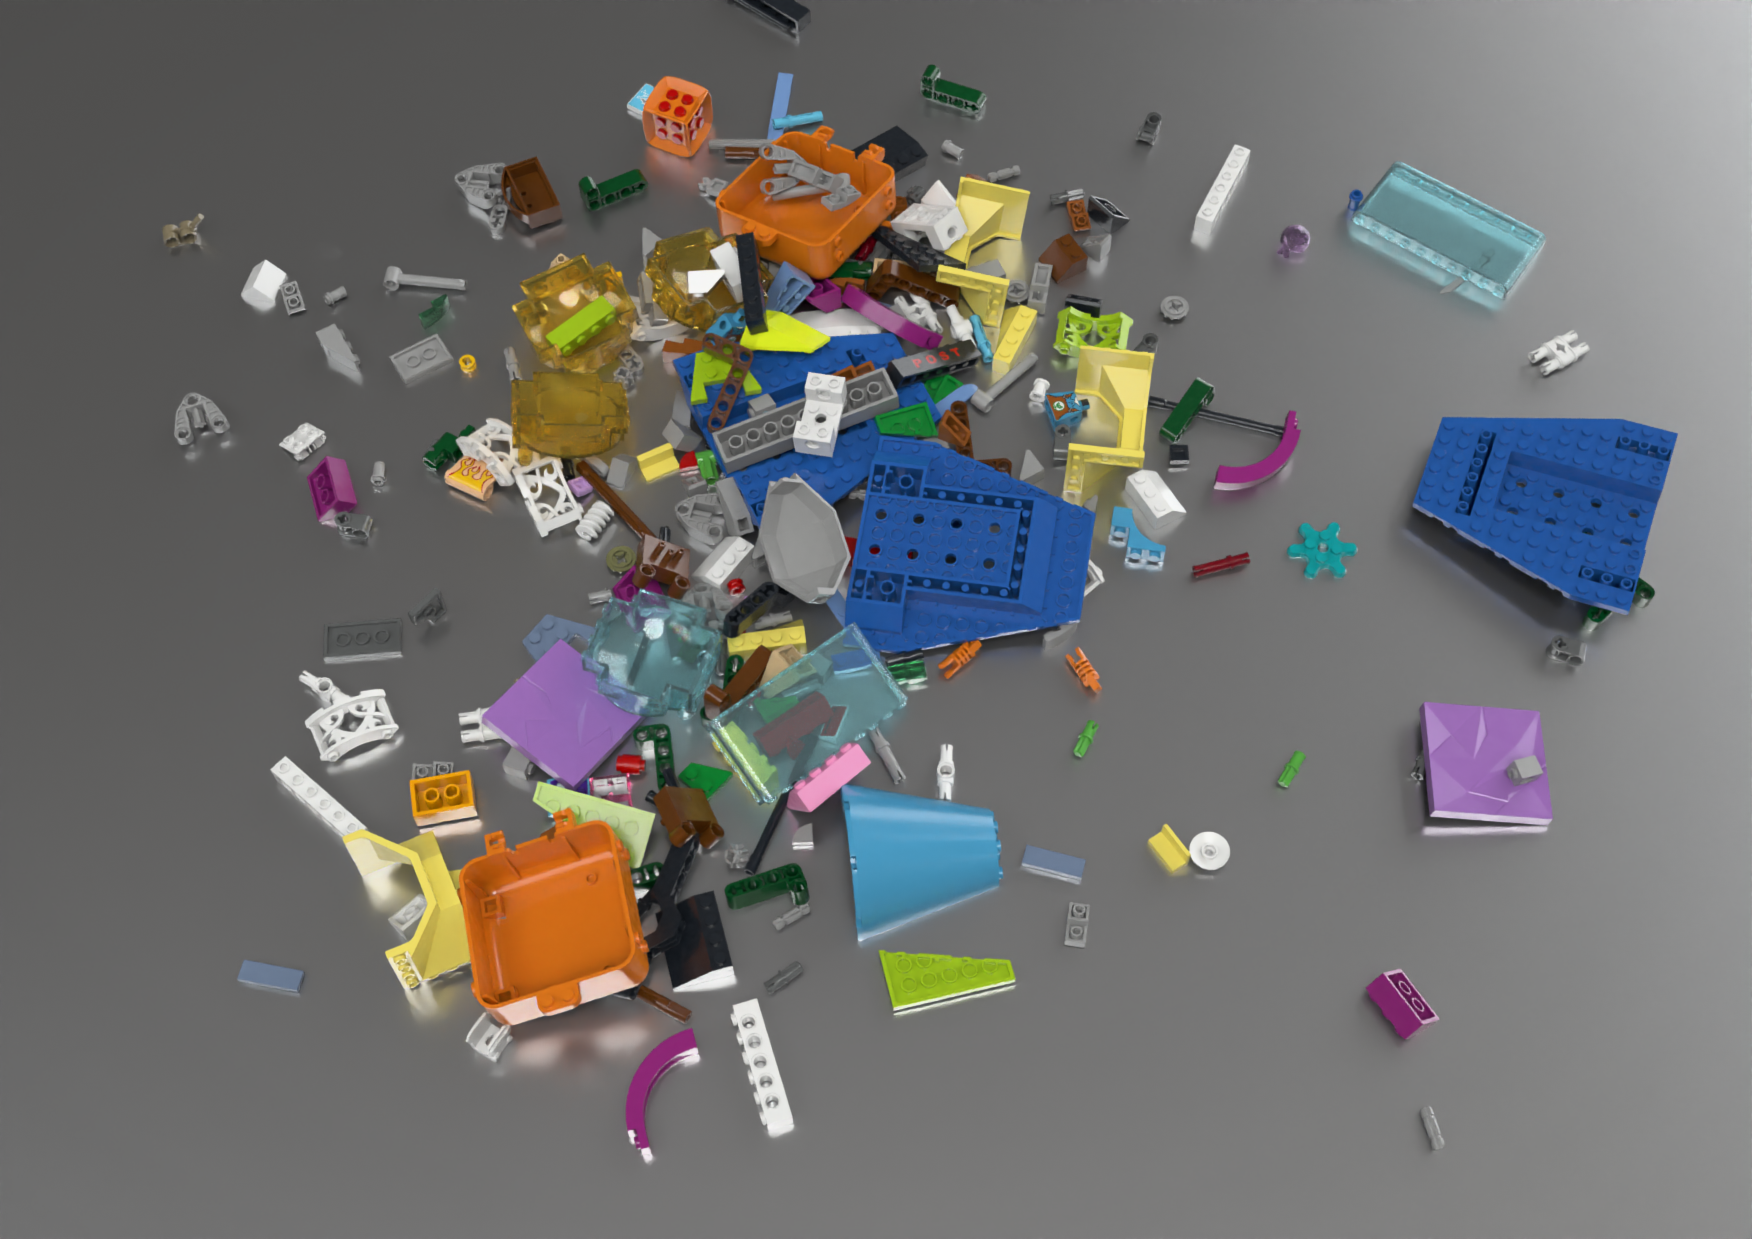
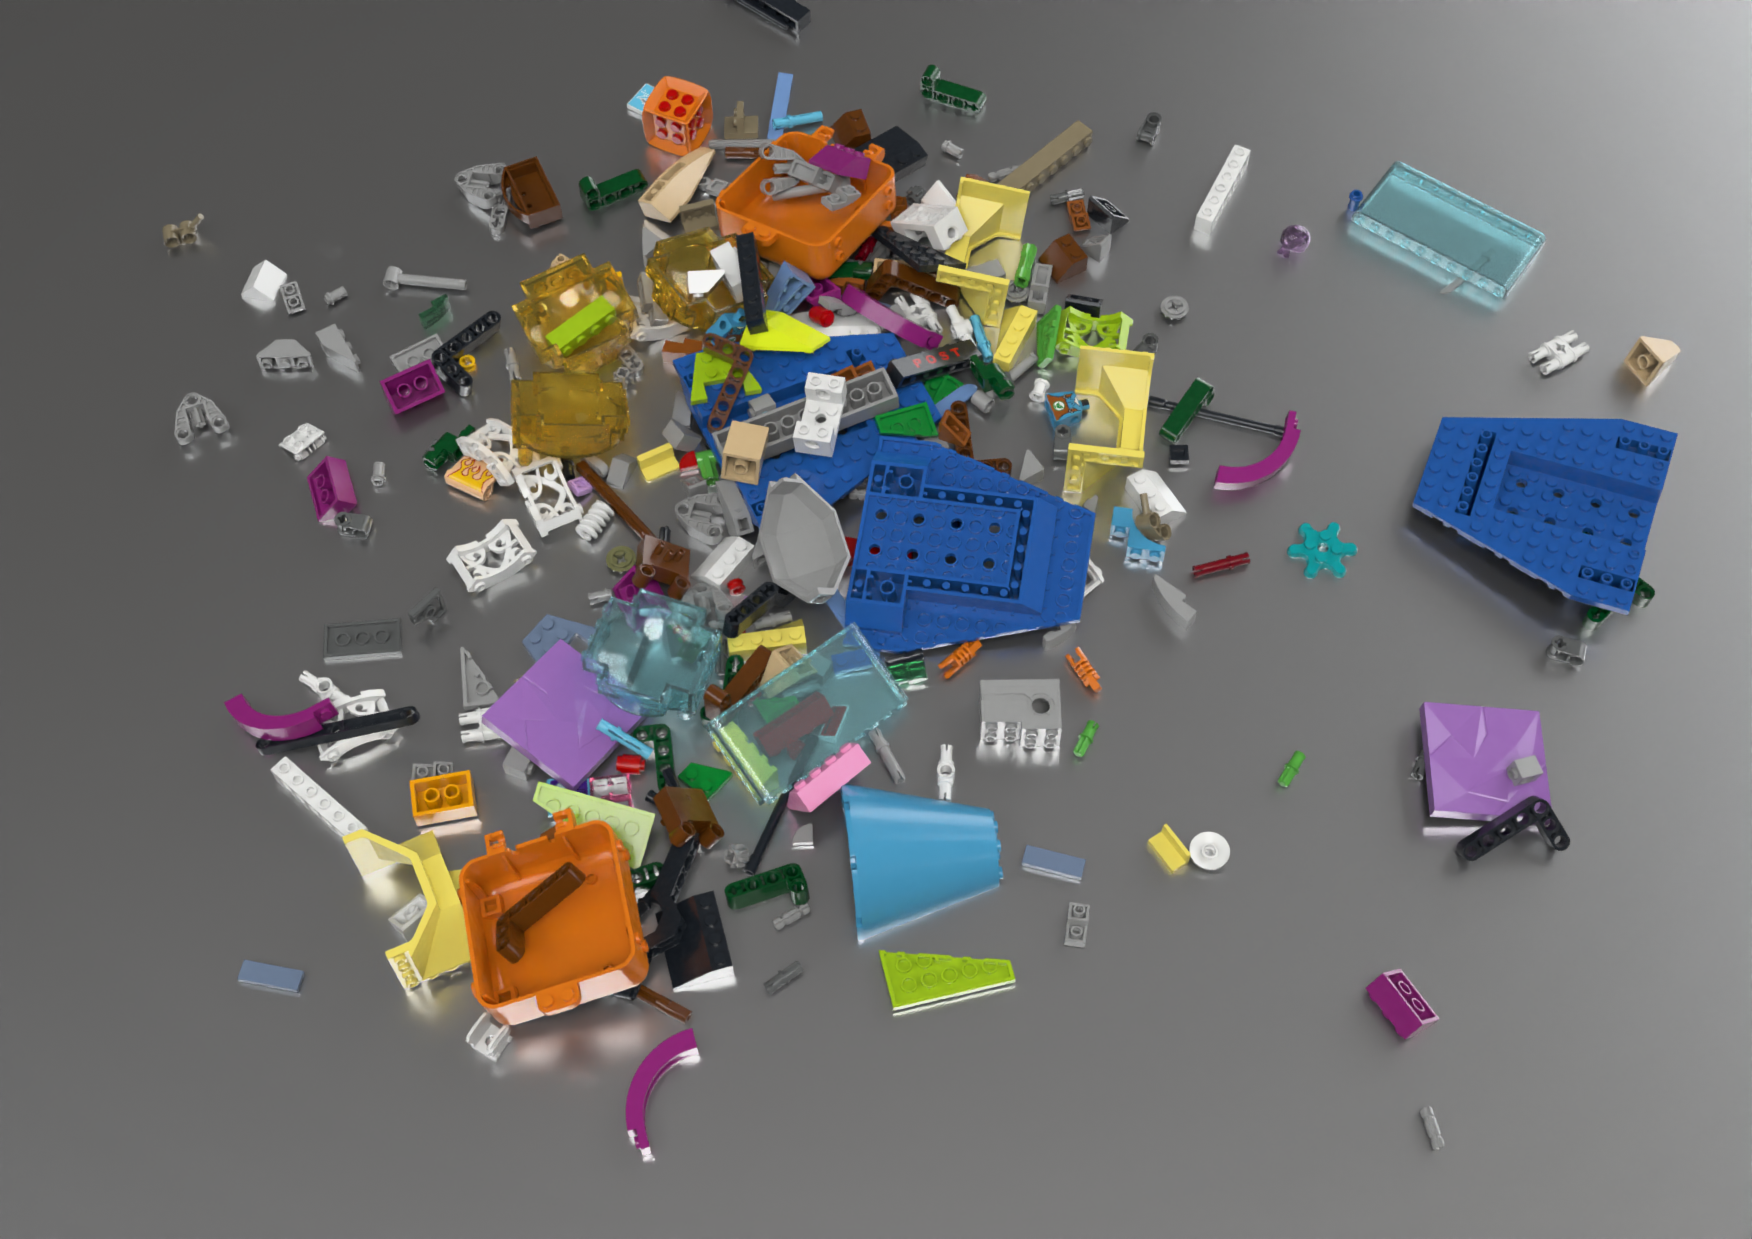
(280, 727): none -> magenta arch
(284, 354): none -> light grey slope
(347, 729): none -> black beam
(411, 387): none -> magenta slope
(450, 359): none -> black beam
(475, 687): none -> light grey wing
(485, 576): none -> white fence
(532, 907): none -> reddish brown beam
(643, 749): none -> medium azure pin
(676, 185): none -> tan wedge
(698, 216): none -> dark tan bracket
(739, 125): none -> dark tan bracket
(744, 452): none -> tan slope
(781, 1114): white brick -> none
(821, 316): none -> red brick
(836, 305): none -> light grey slope
(842, 161): none -> magenta slope
(851, 129): none -> reddish brown slope
(992, 378): none -> dark green plate
(1021, 711): none -> light grey piece
(1025, 265): none -> bright green axle
(1046, 336): none -> bright green wing
(1050, 158): none -> dark tan brick
(1149, 523): none -> dark tan beam
(1173, 602): none -> light grey slope
(1514, 827): none -> black beam
(1651, 357): none -> tan slope

